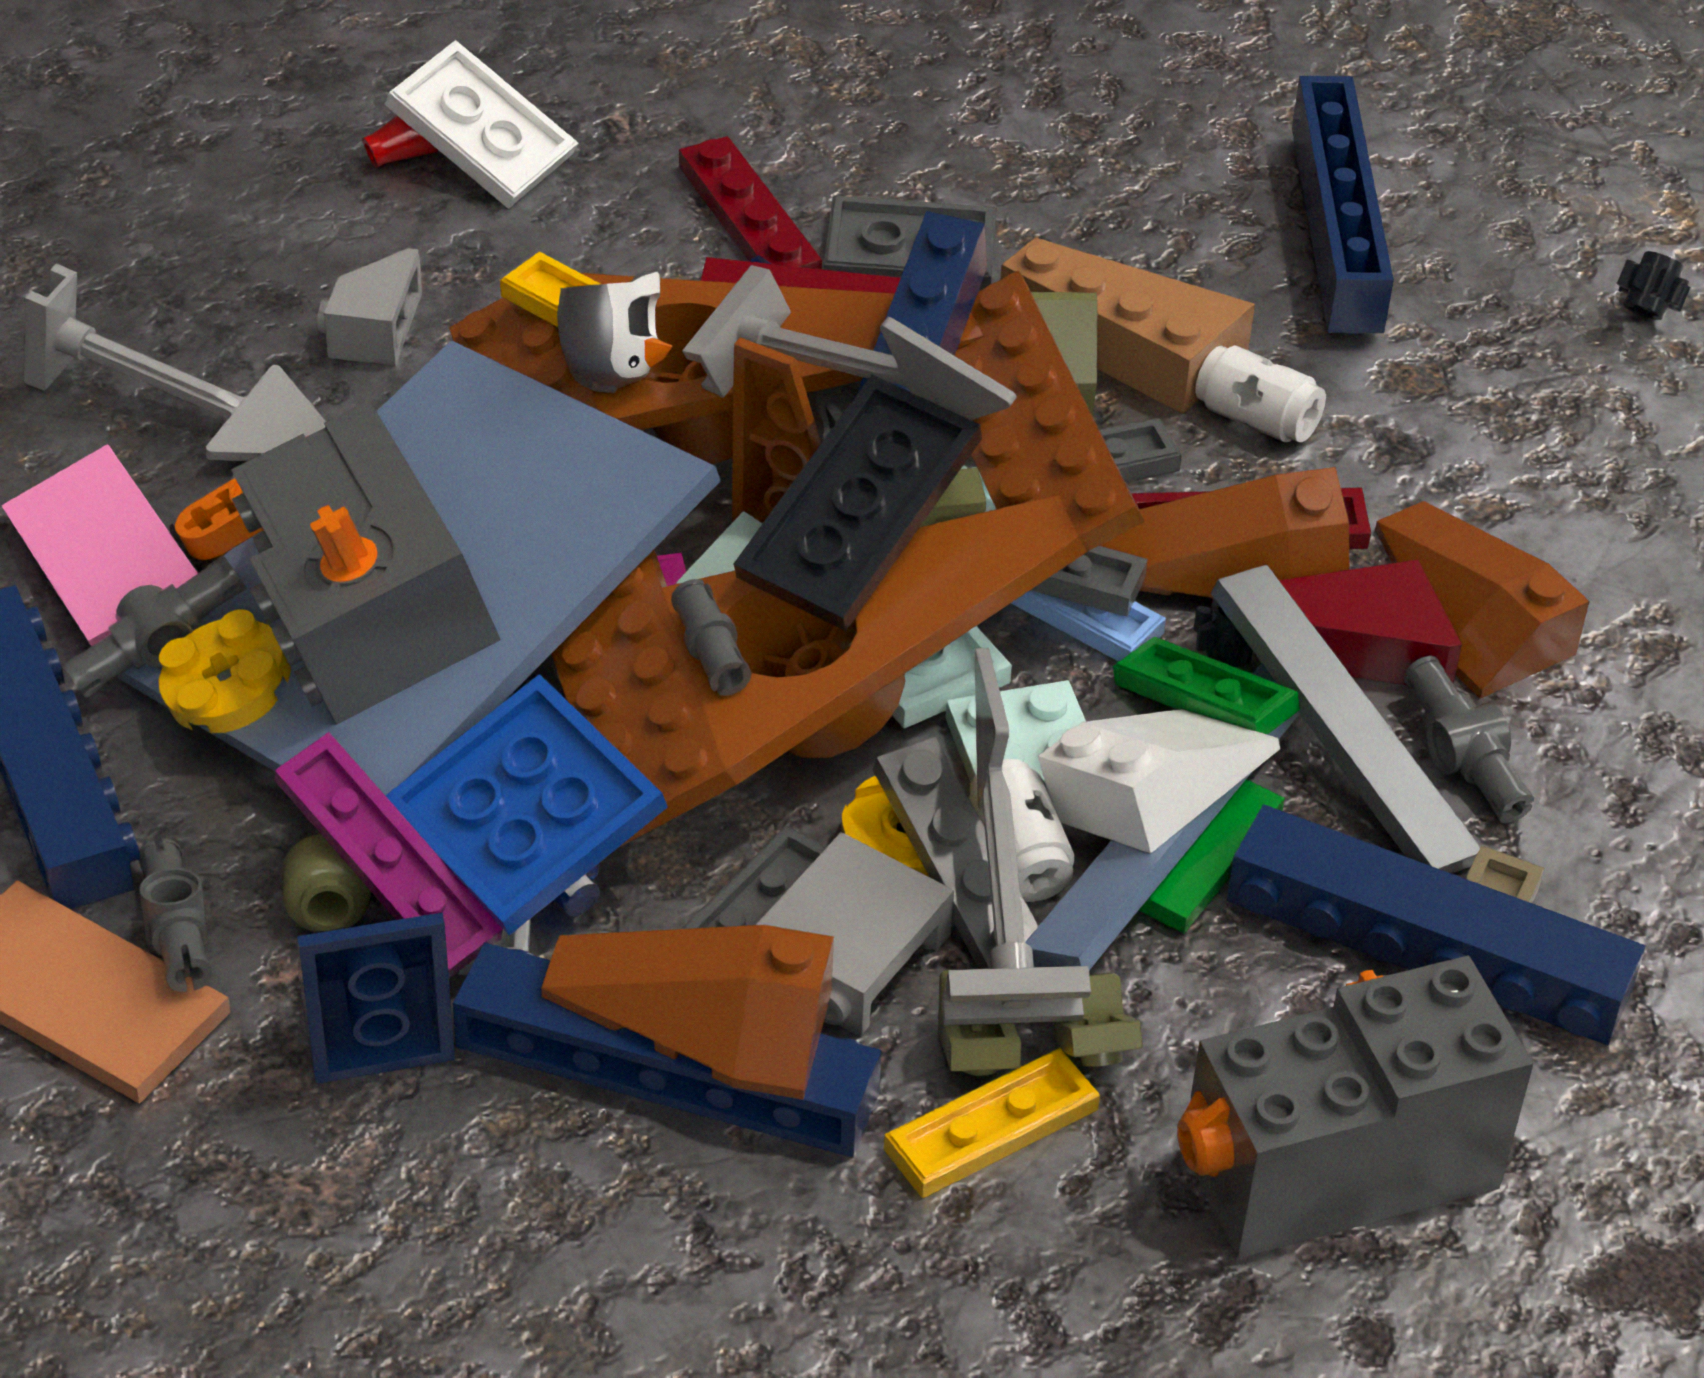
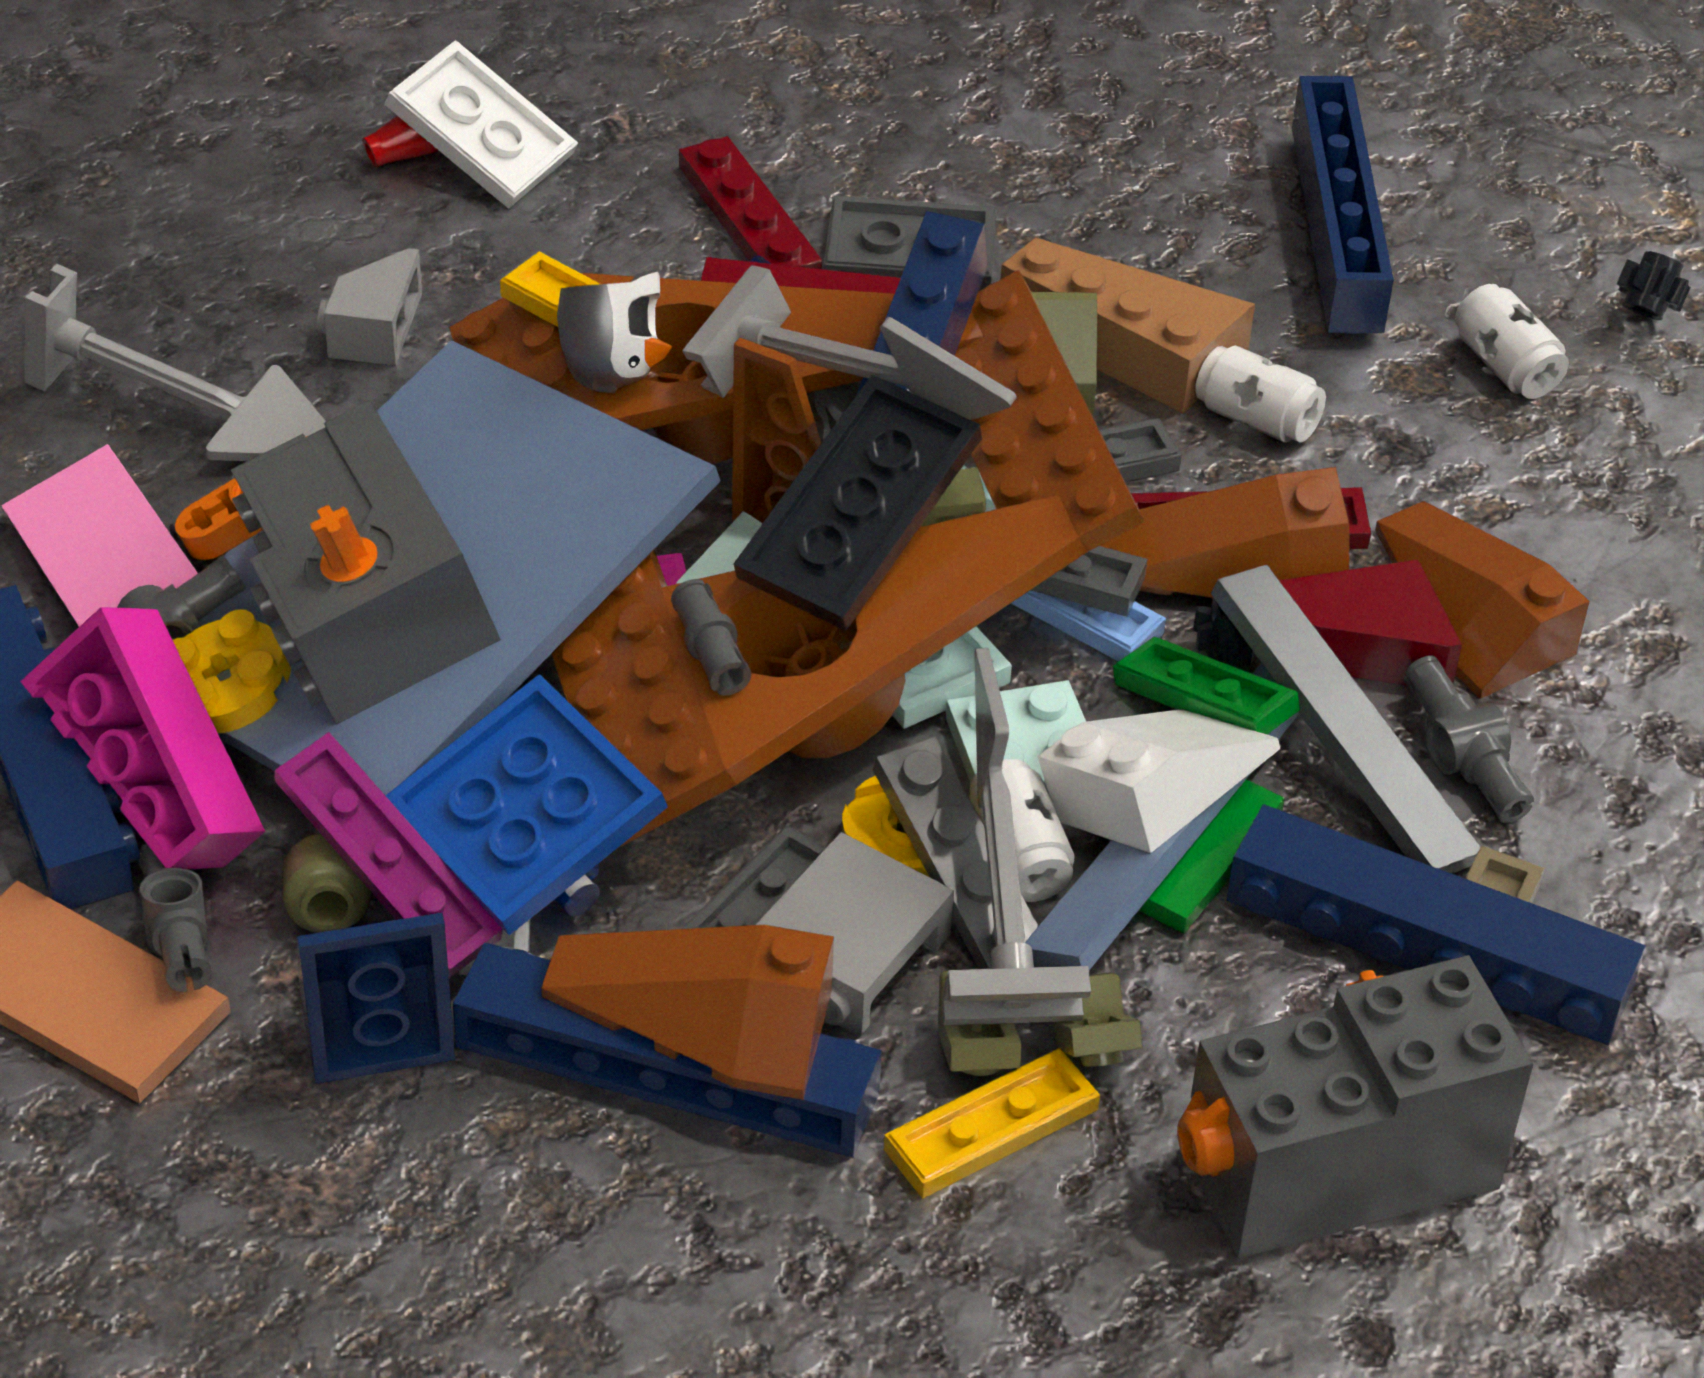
(148, 736): none -> dark pink wedge
(1511, 341): none -> white piece

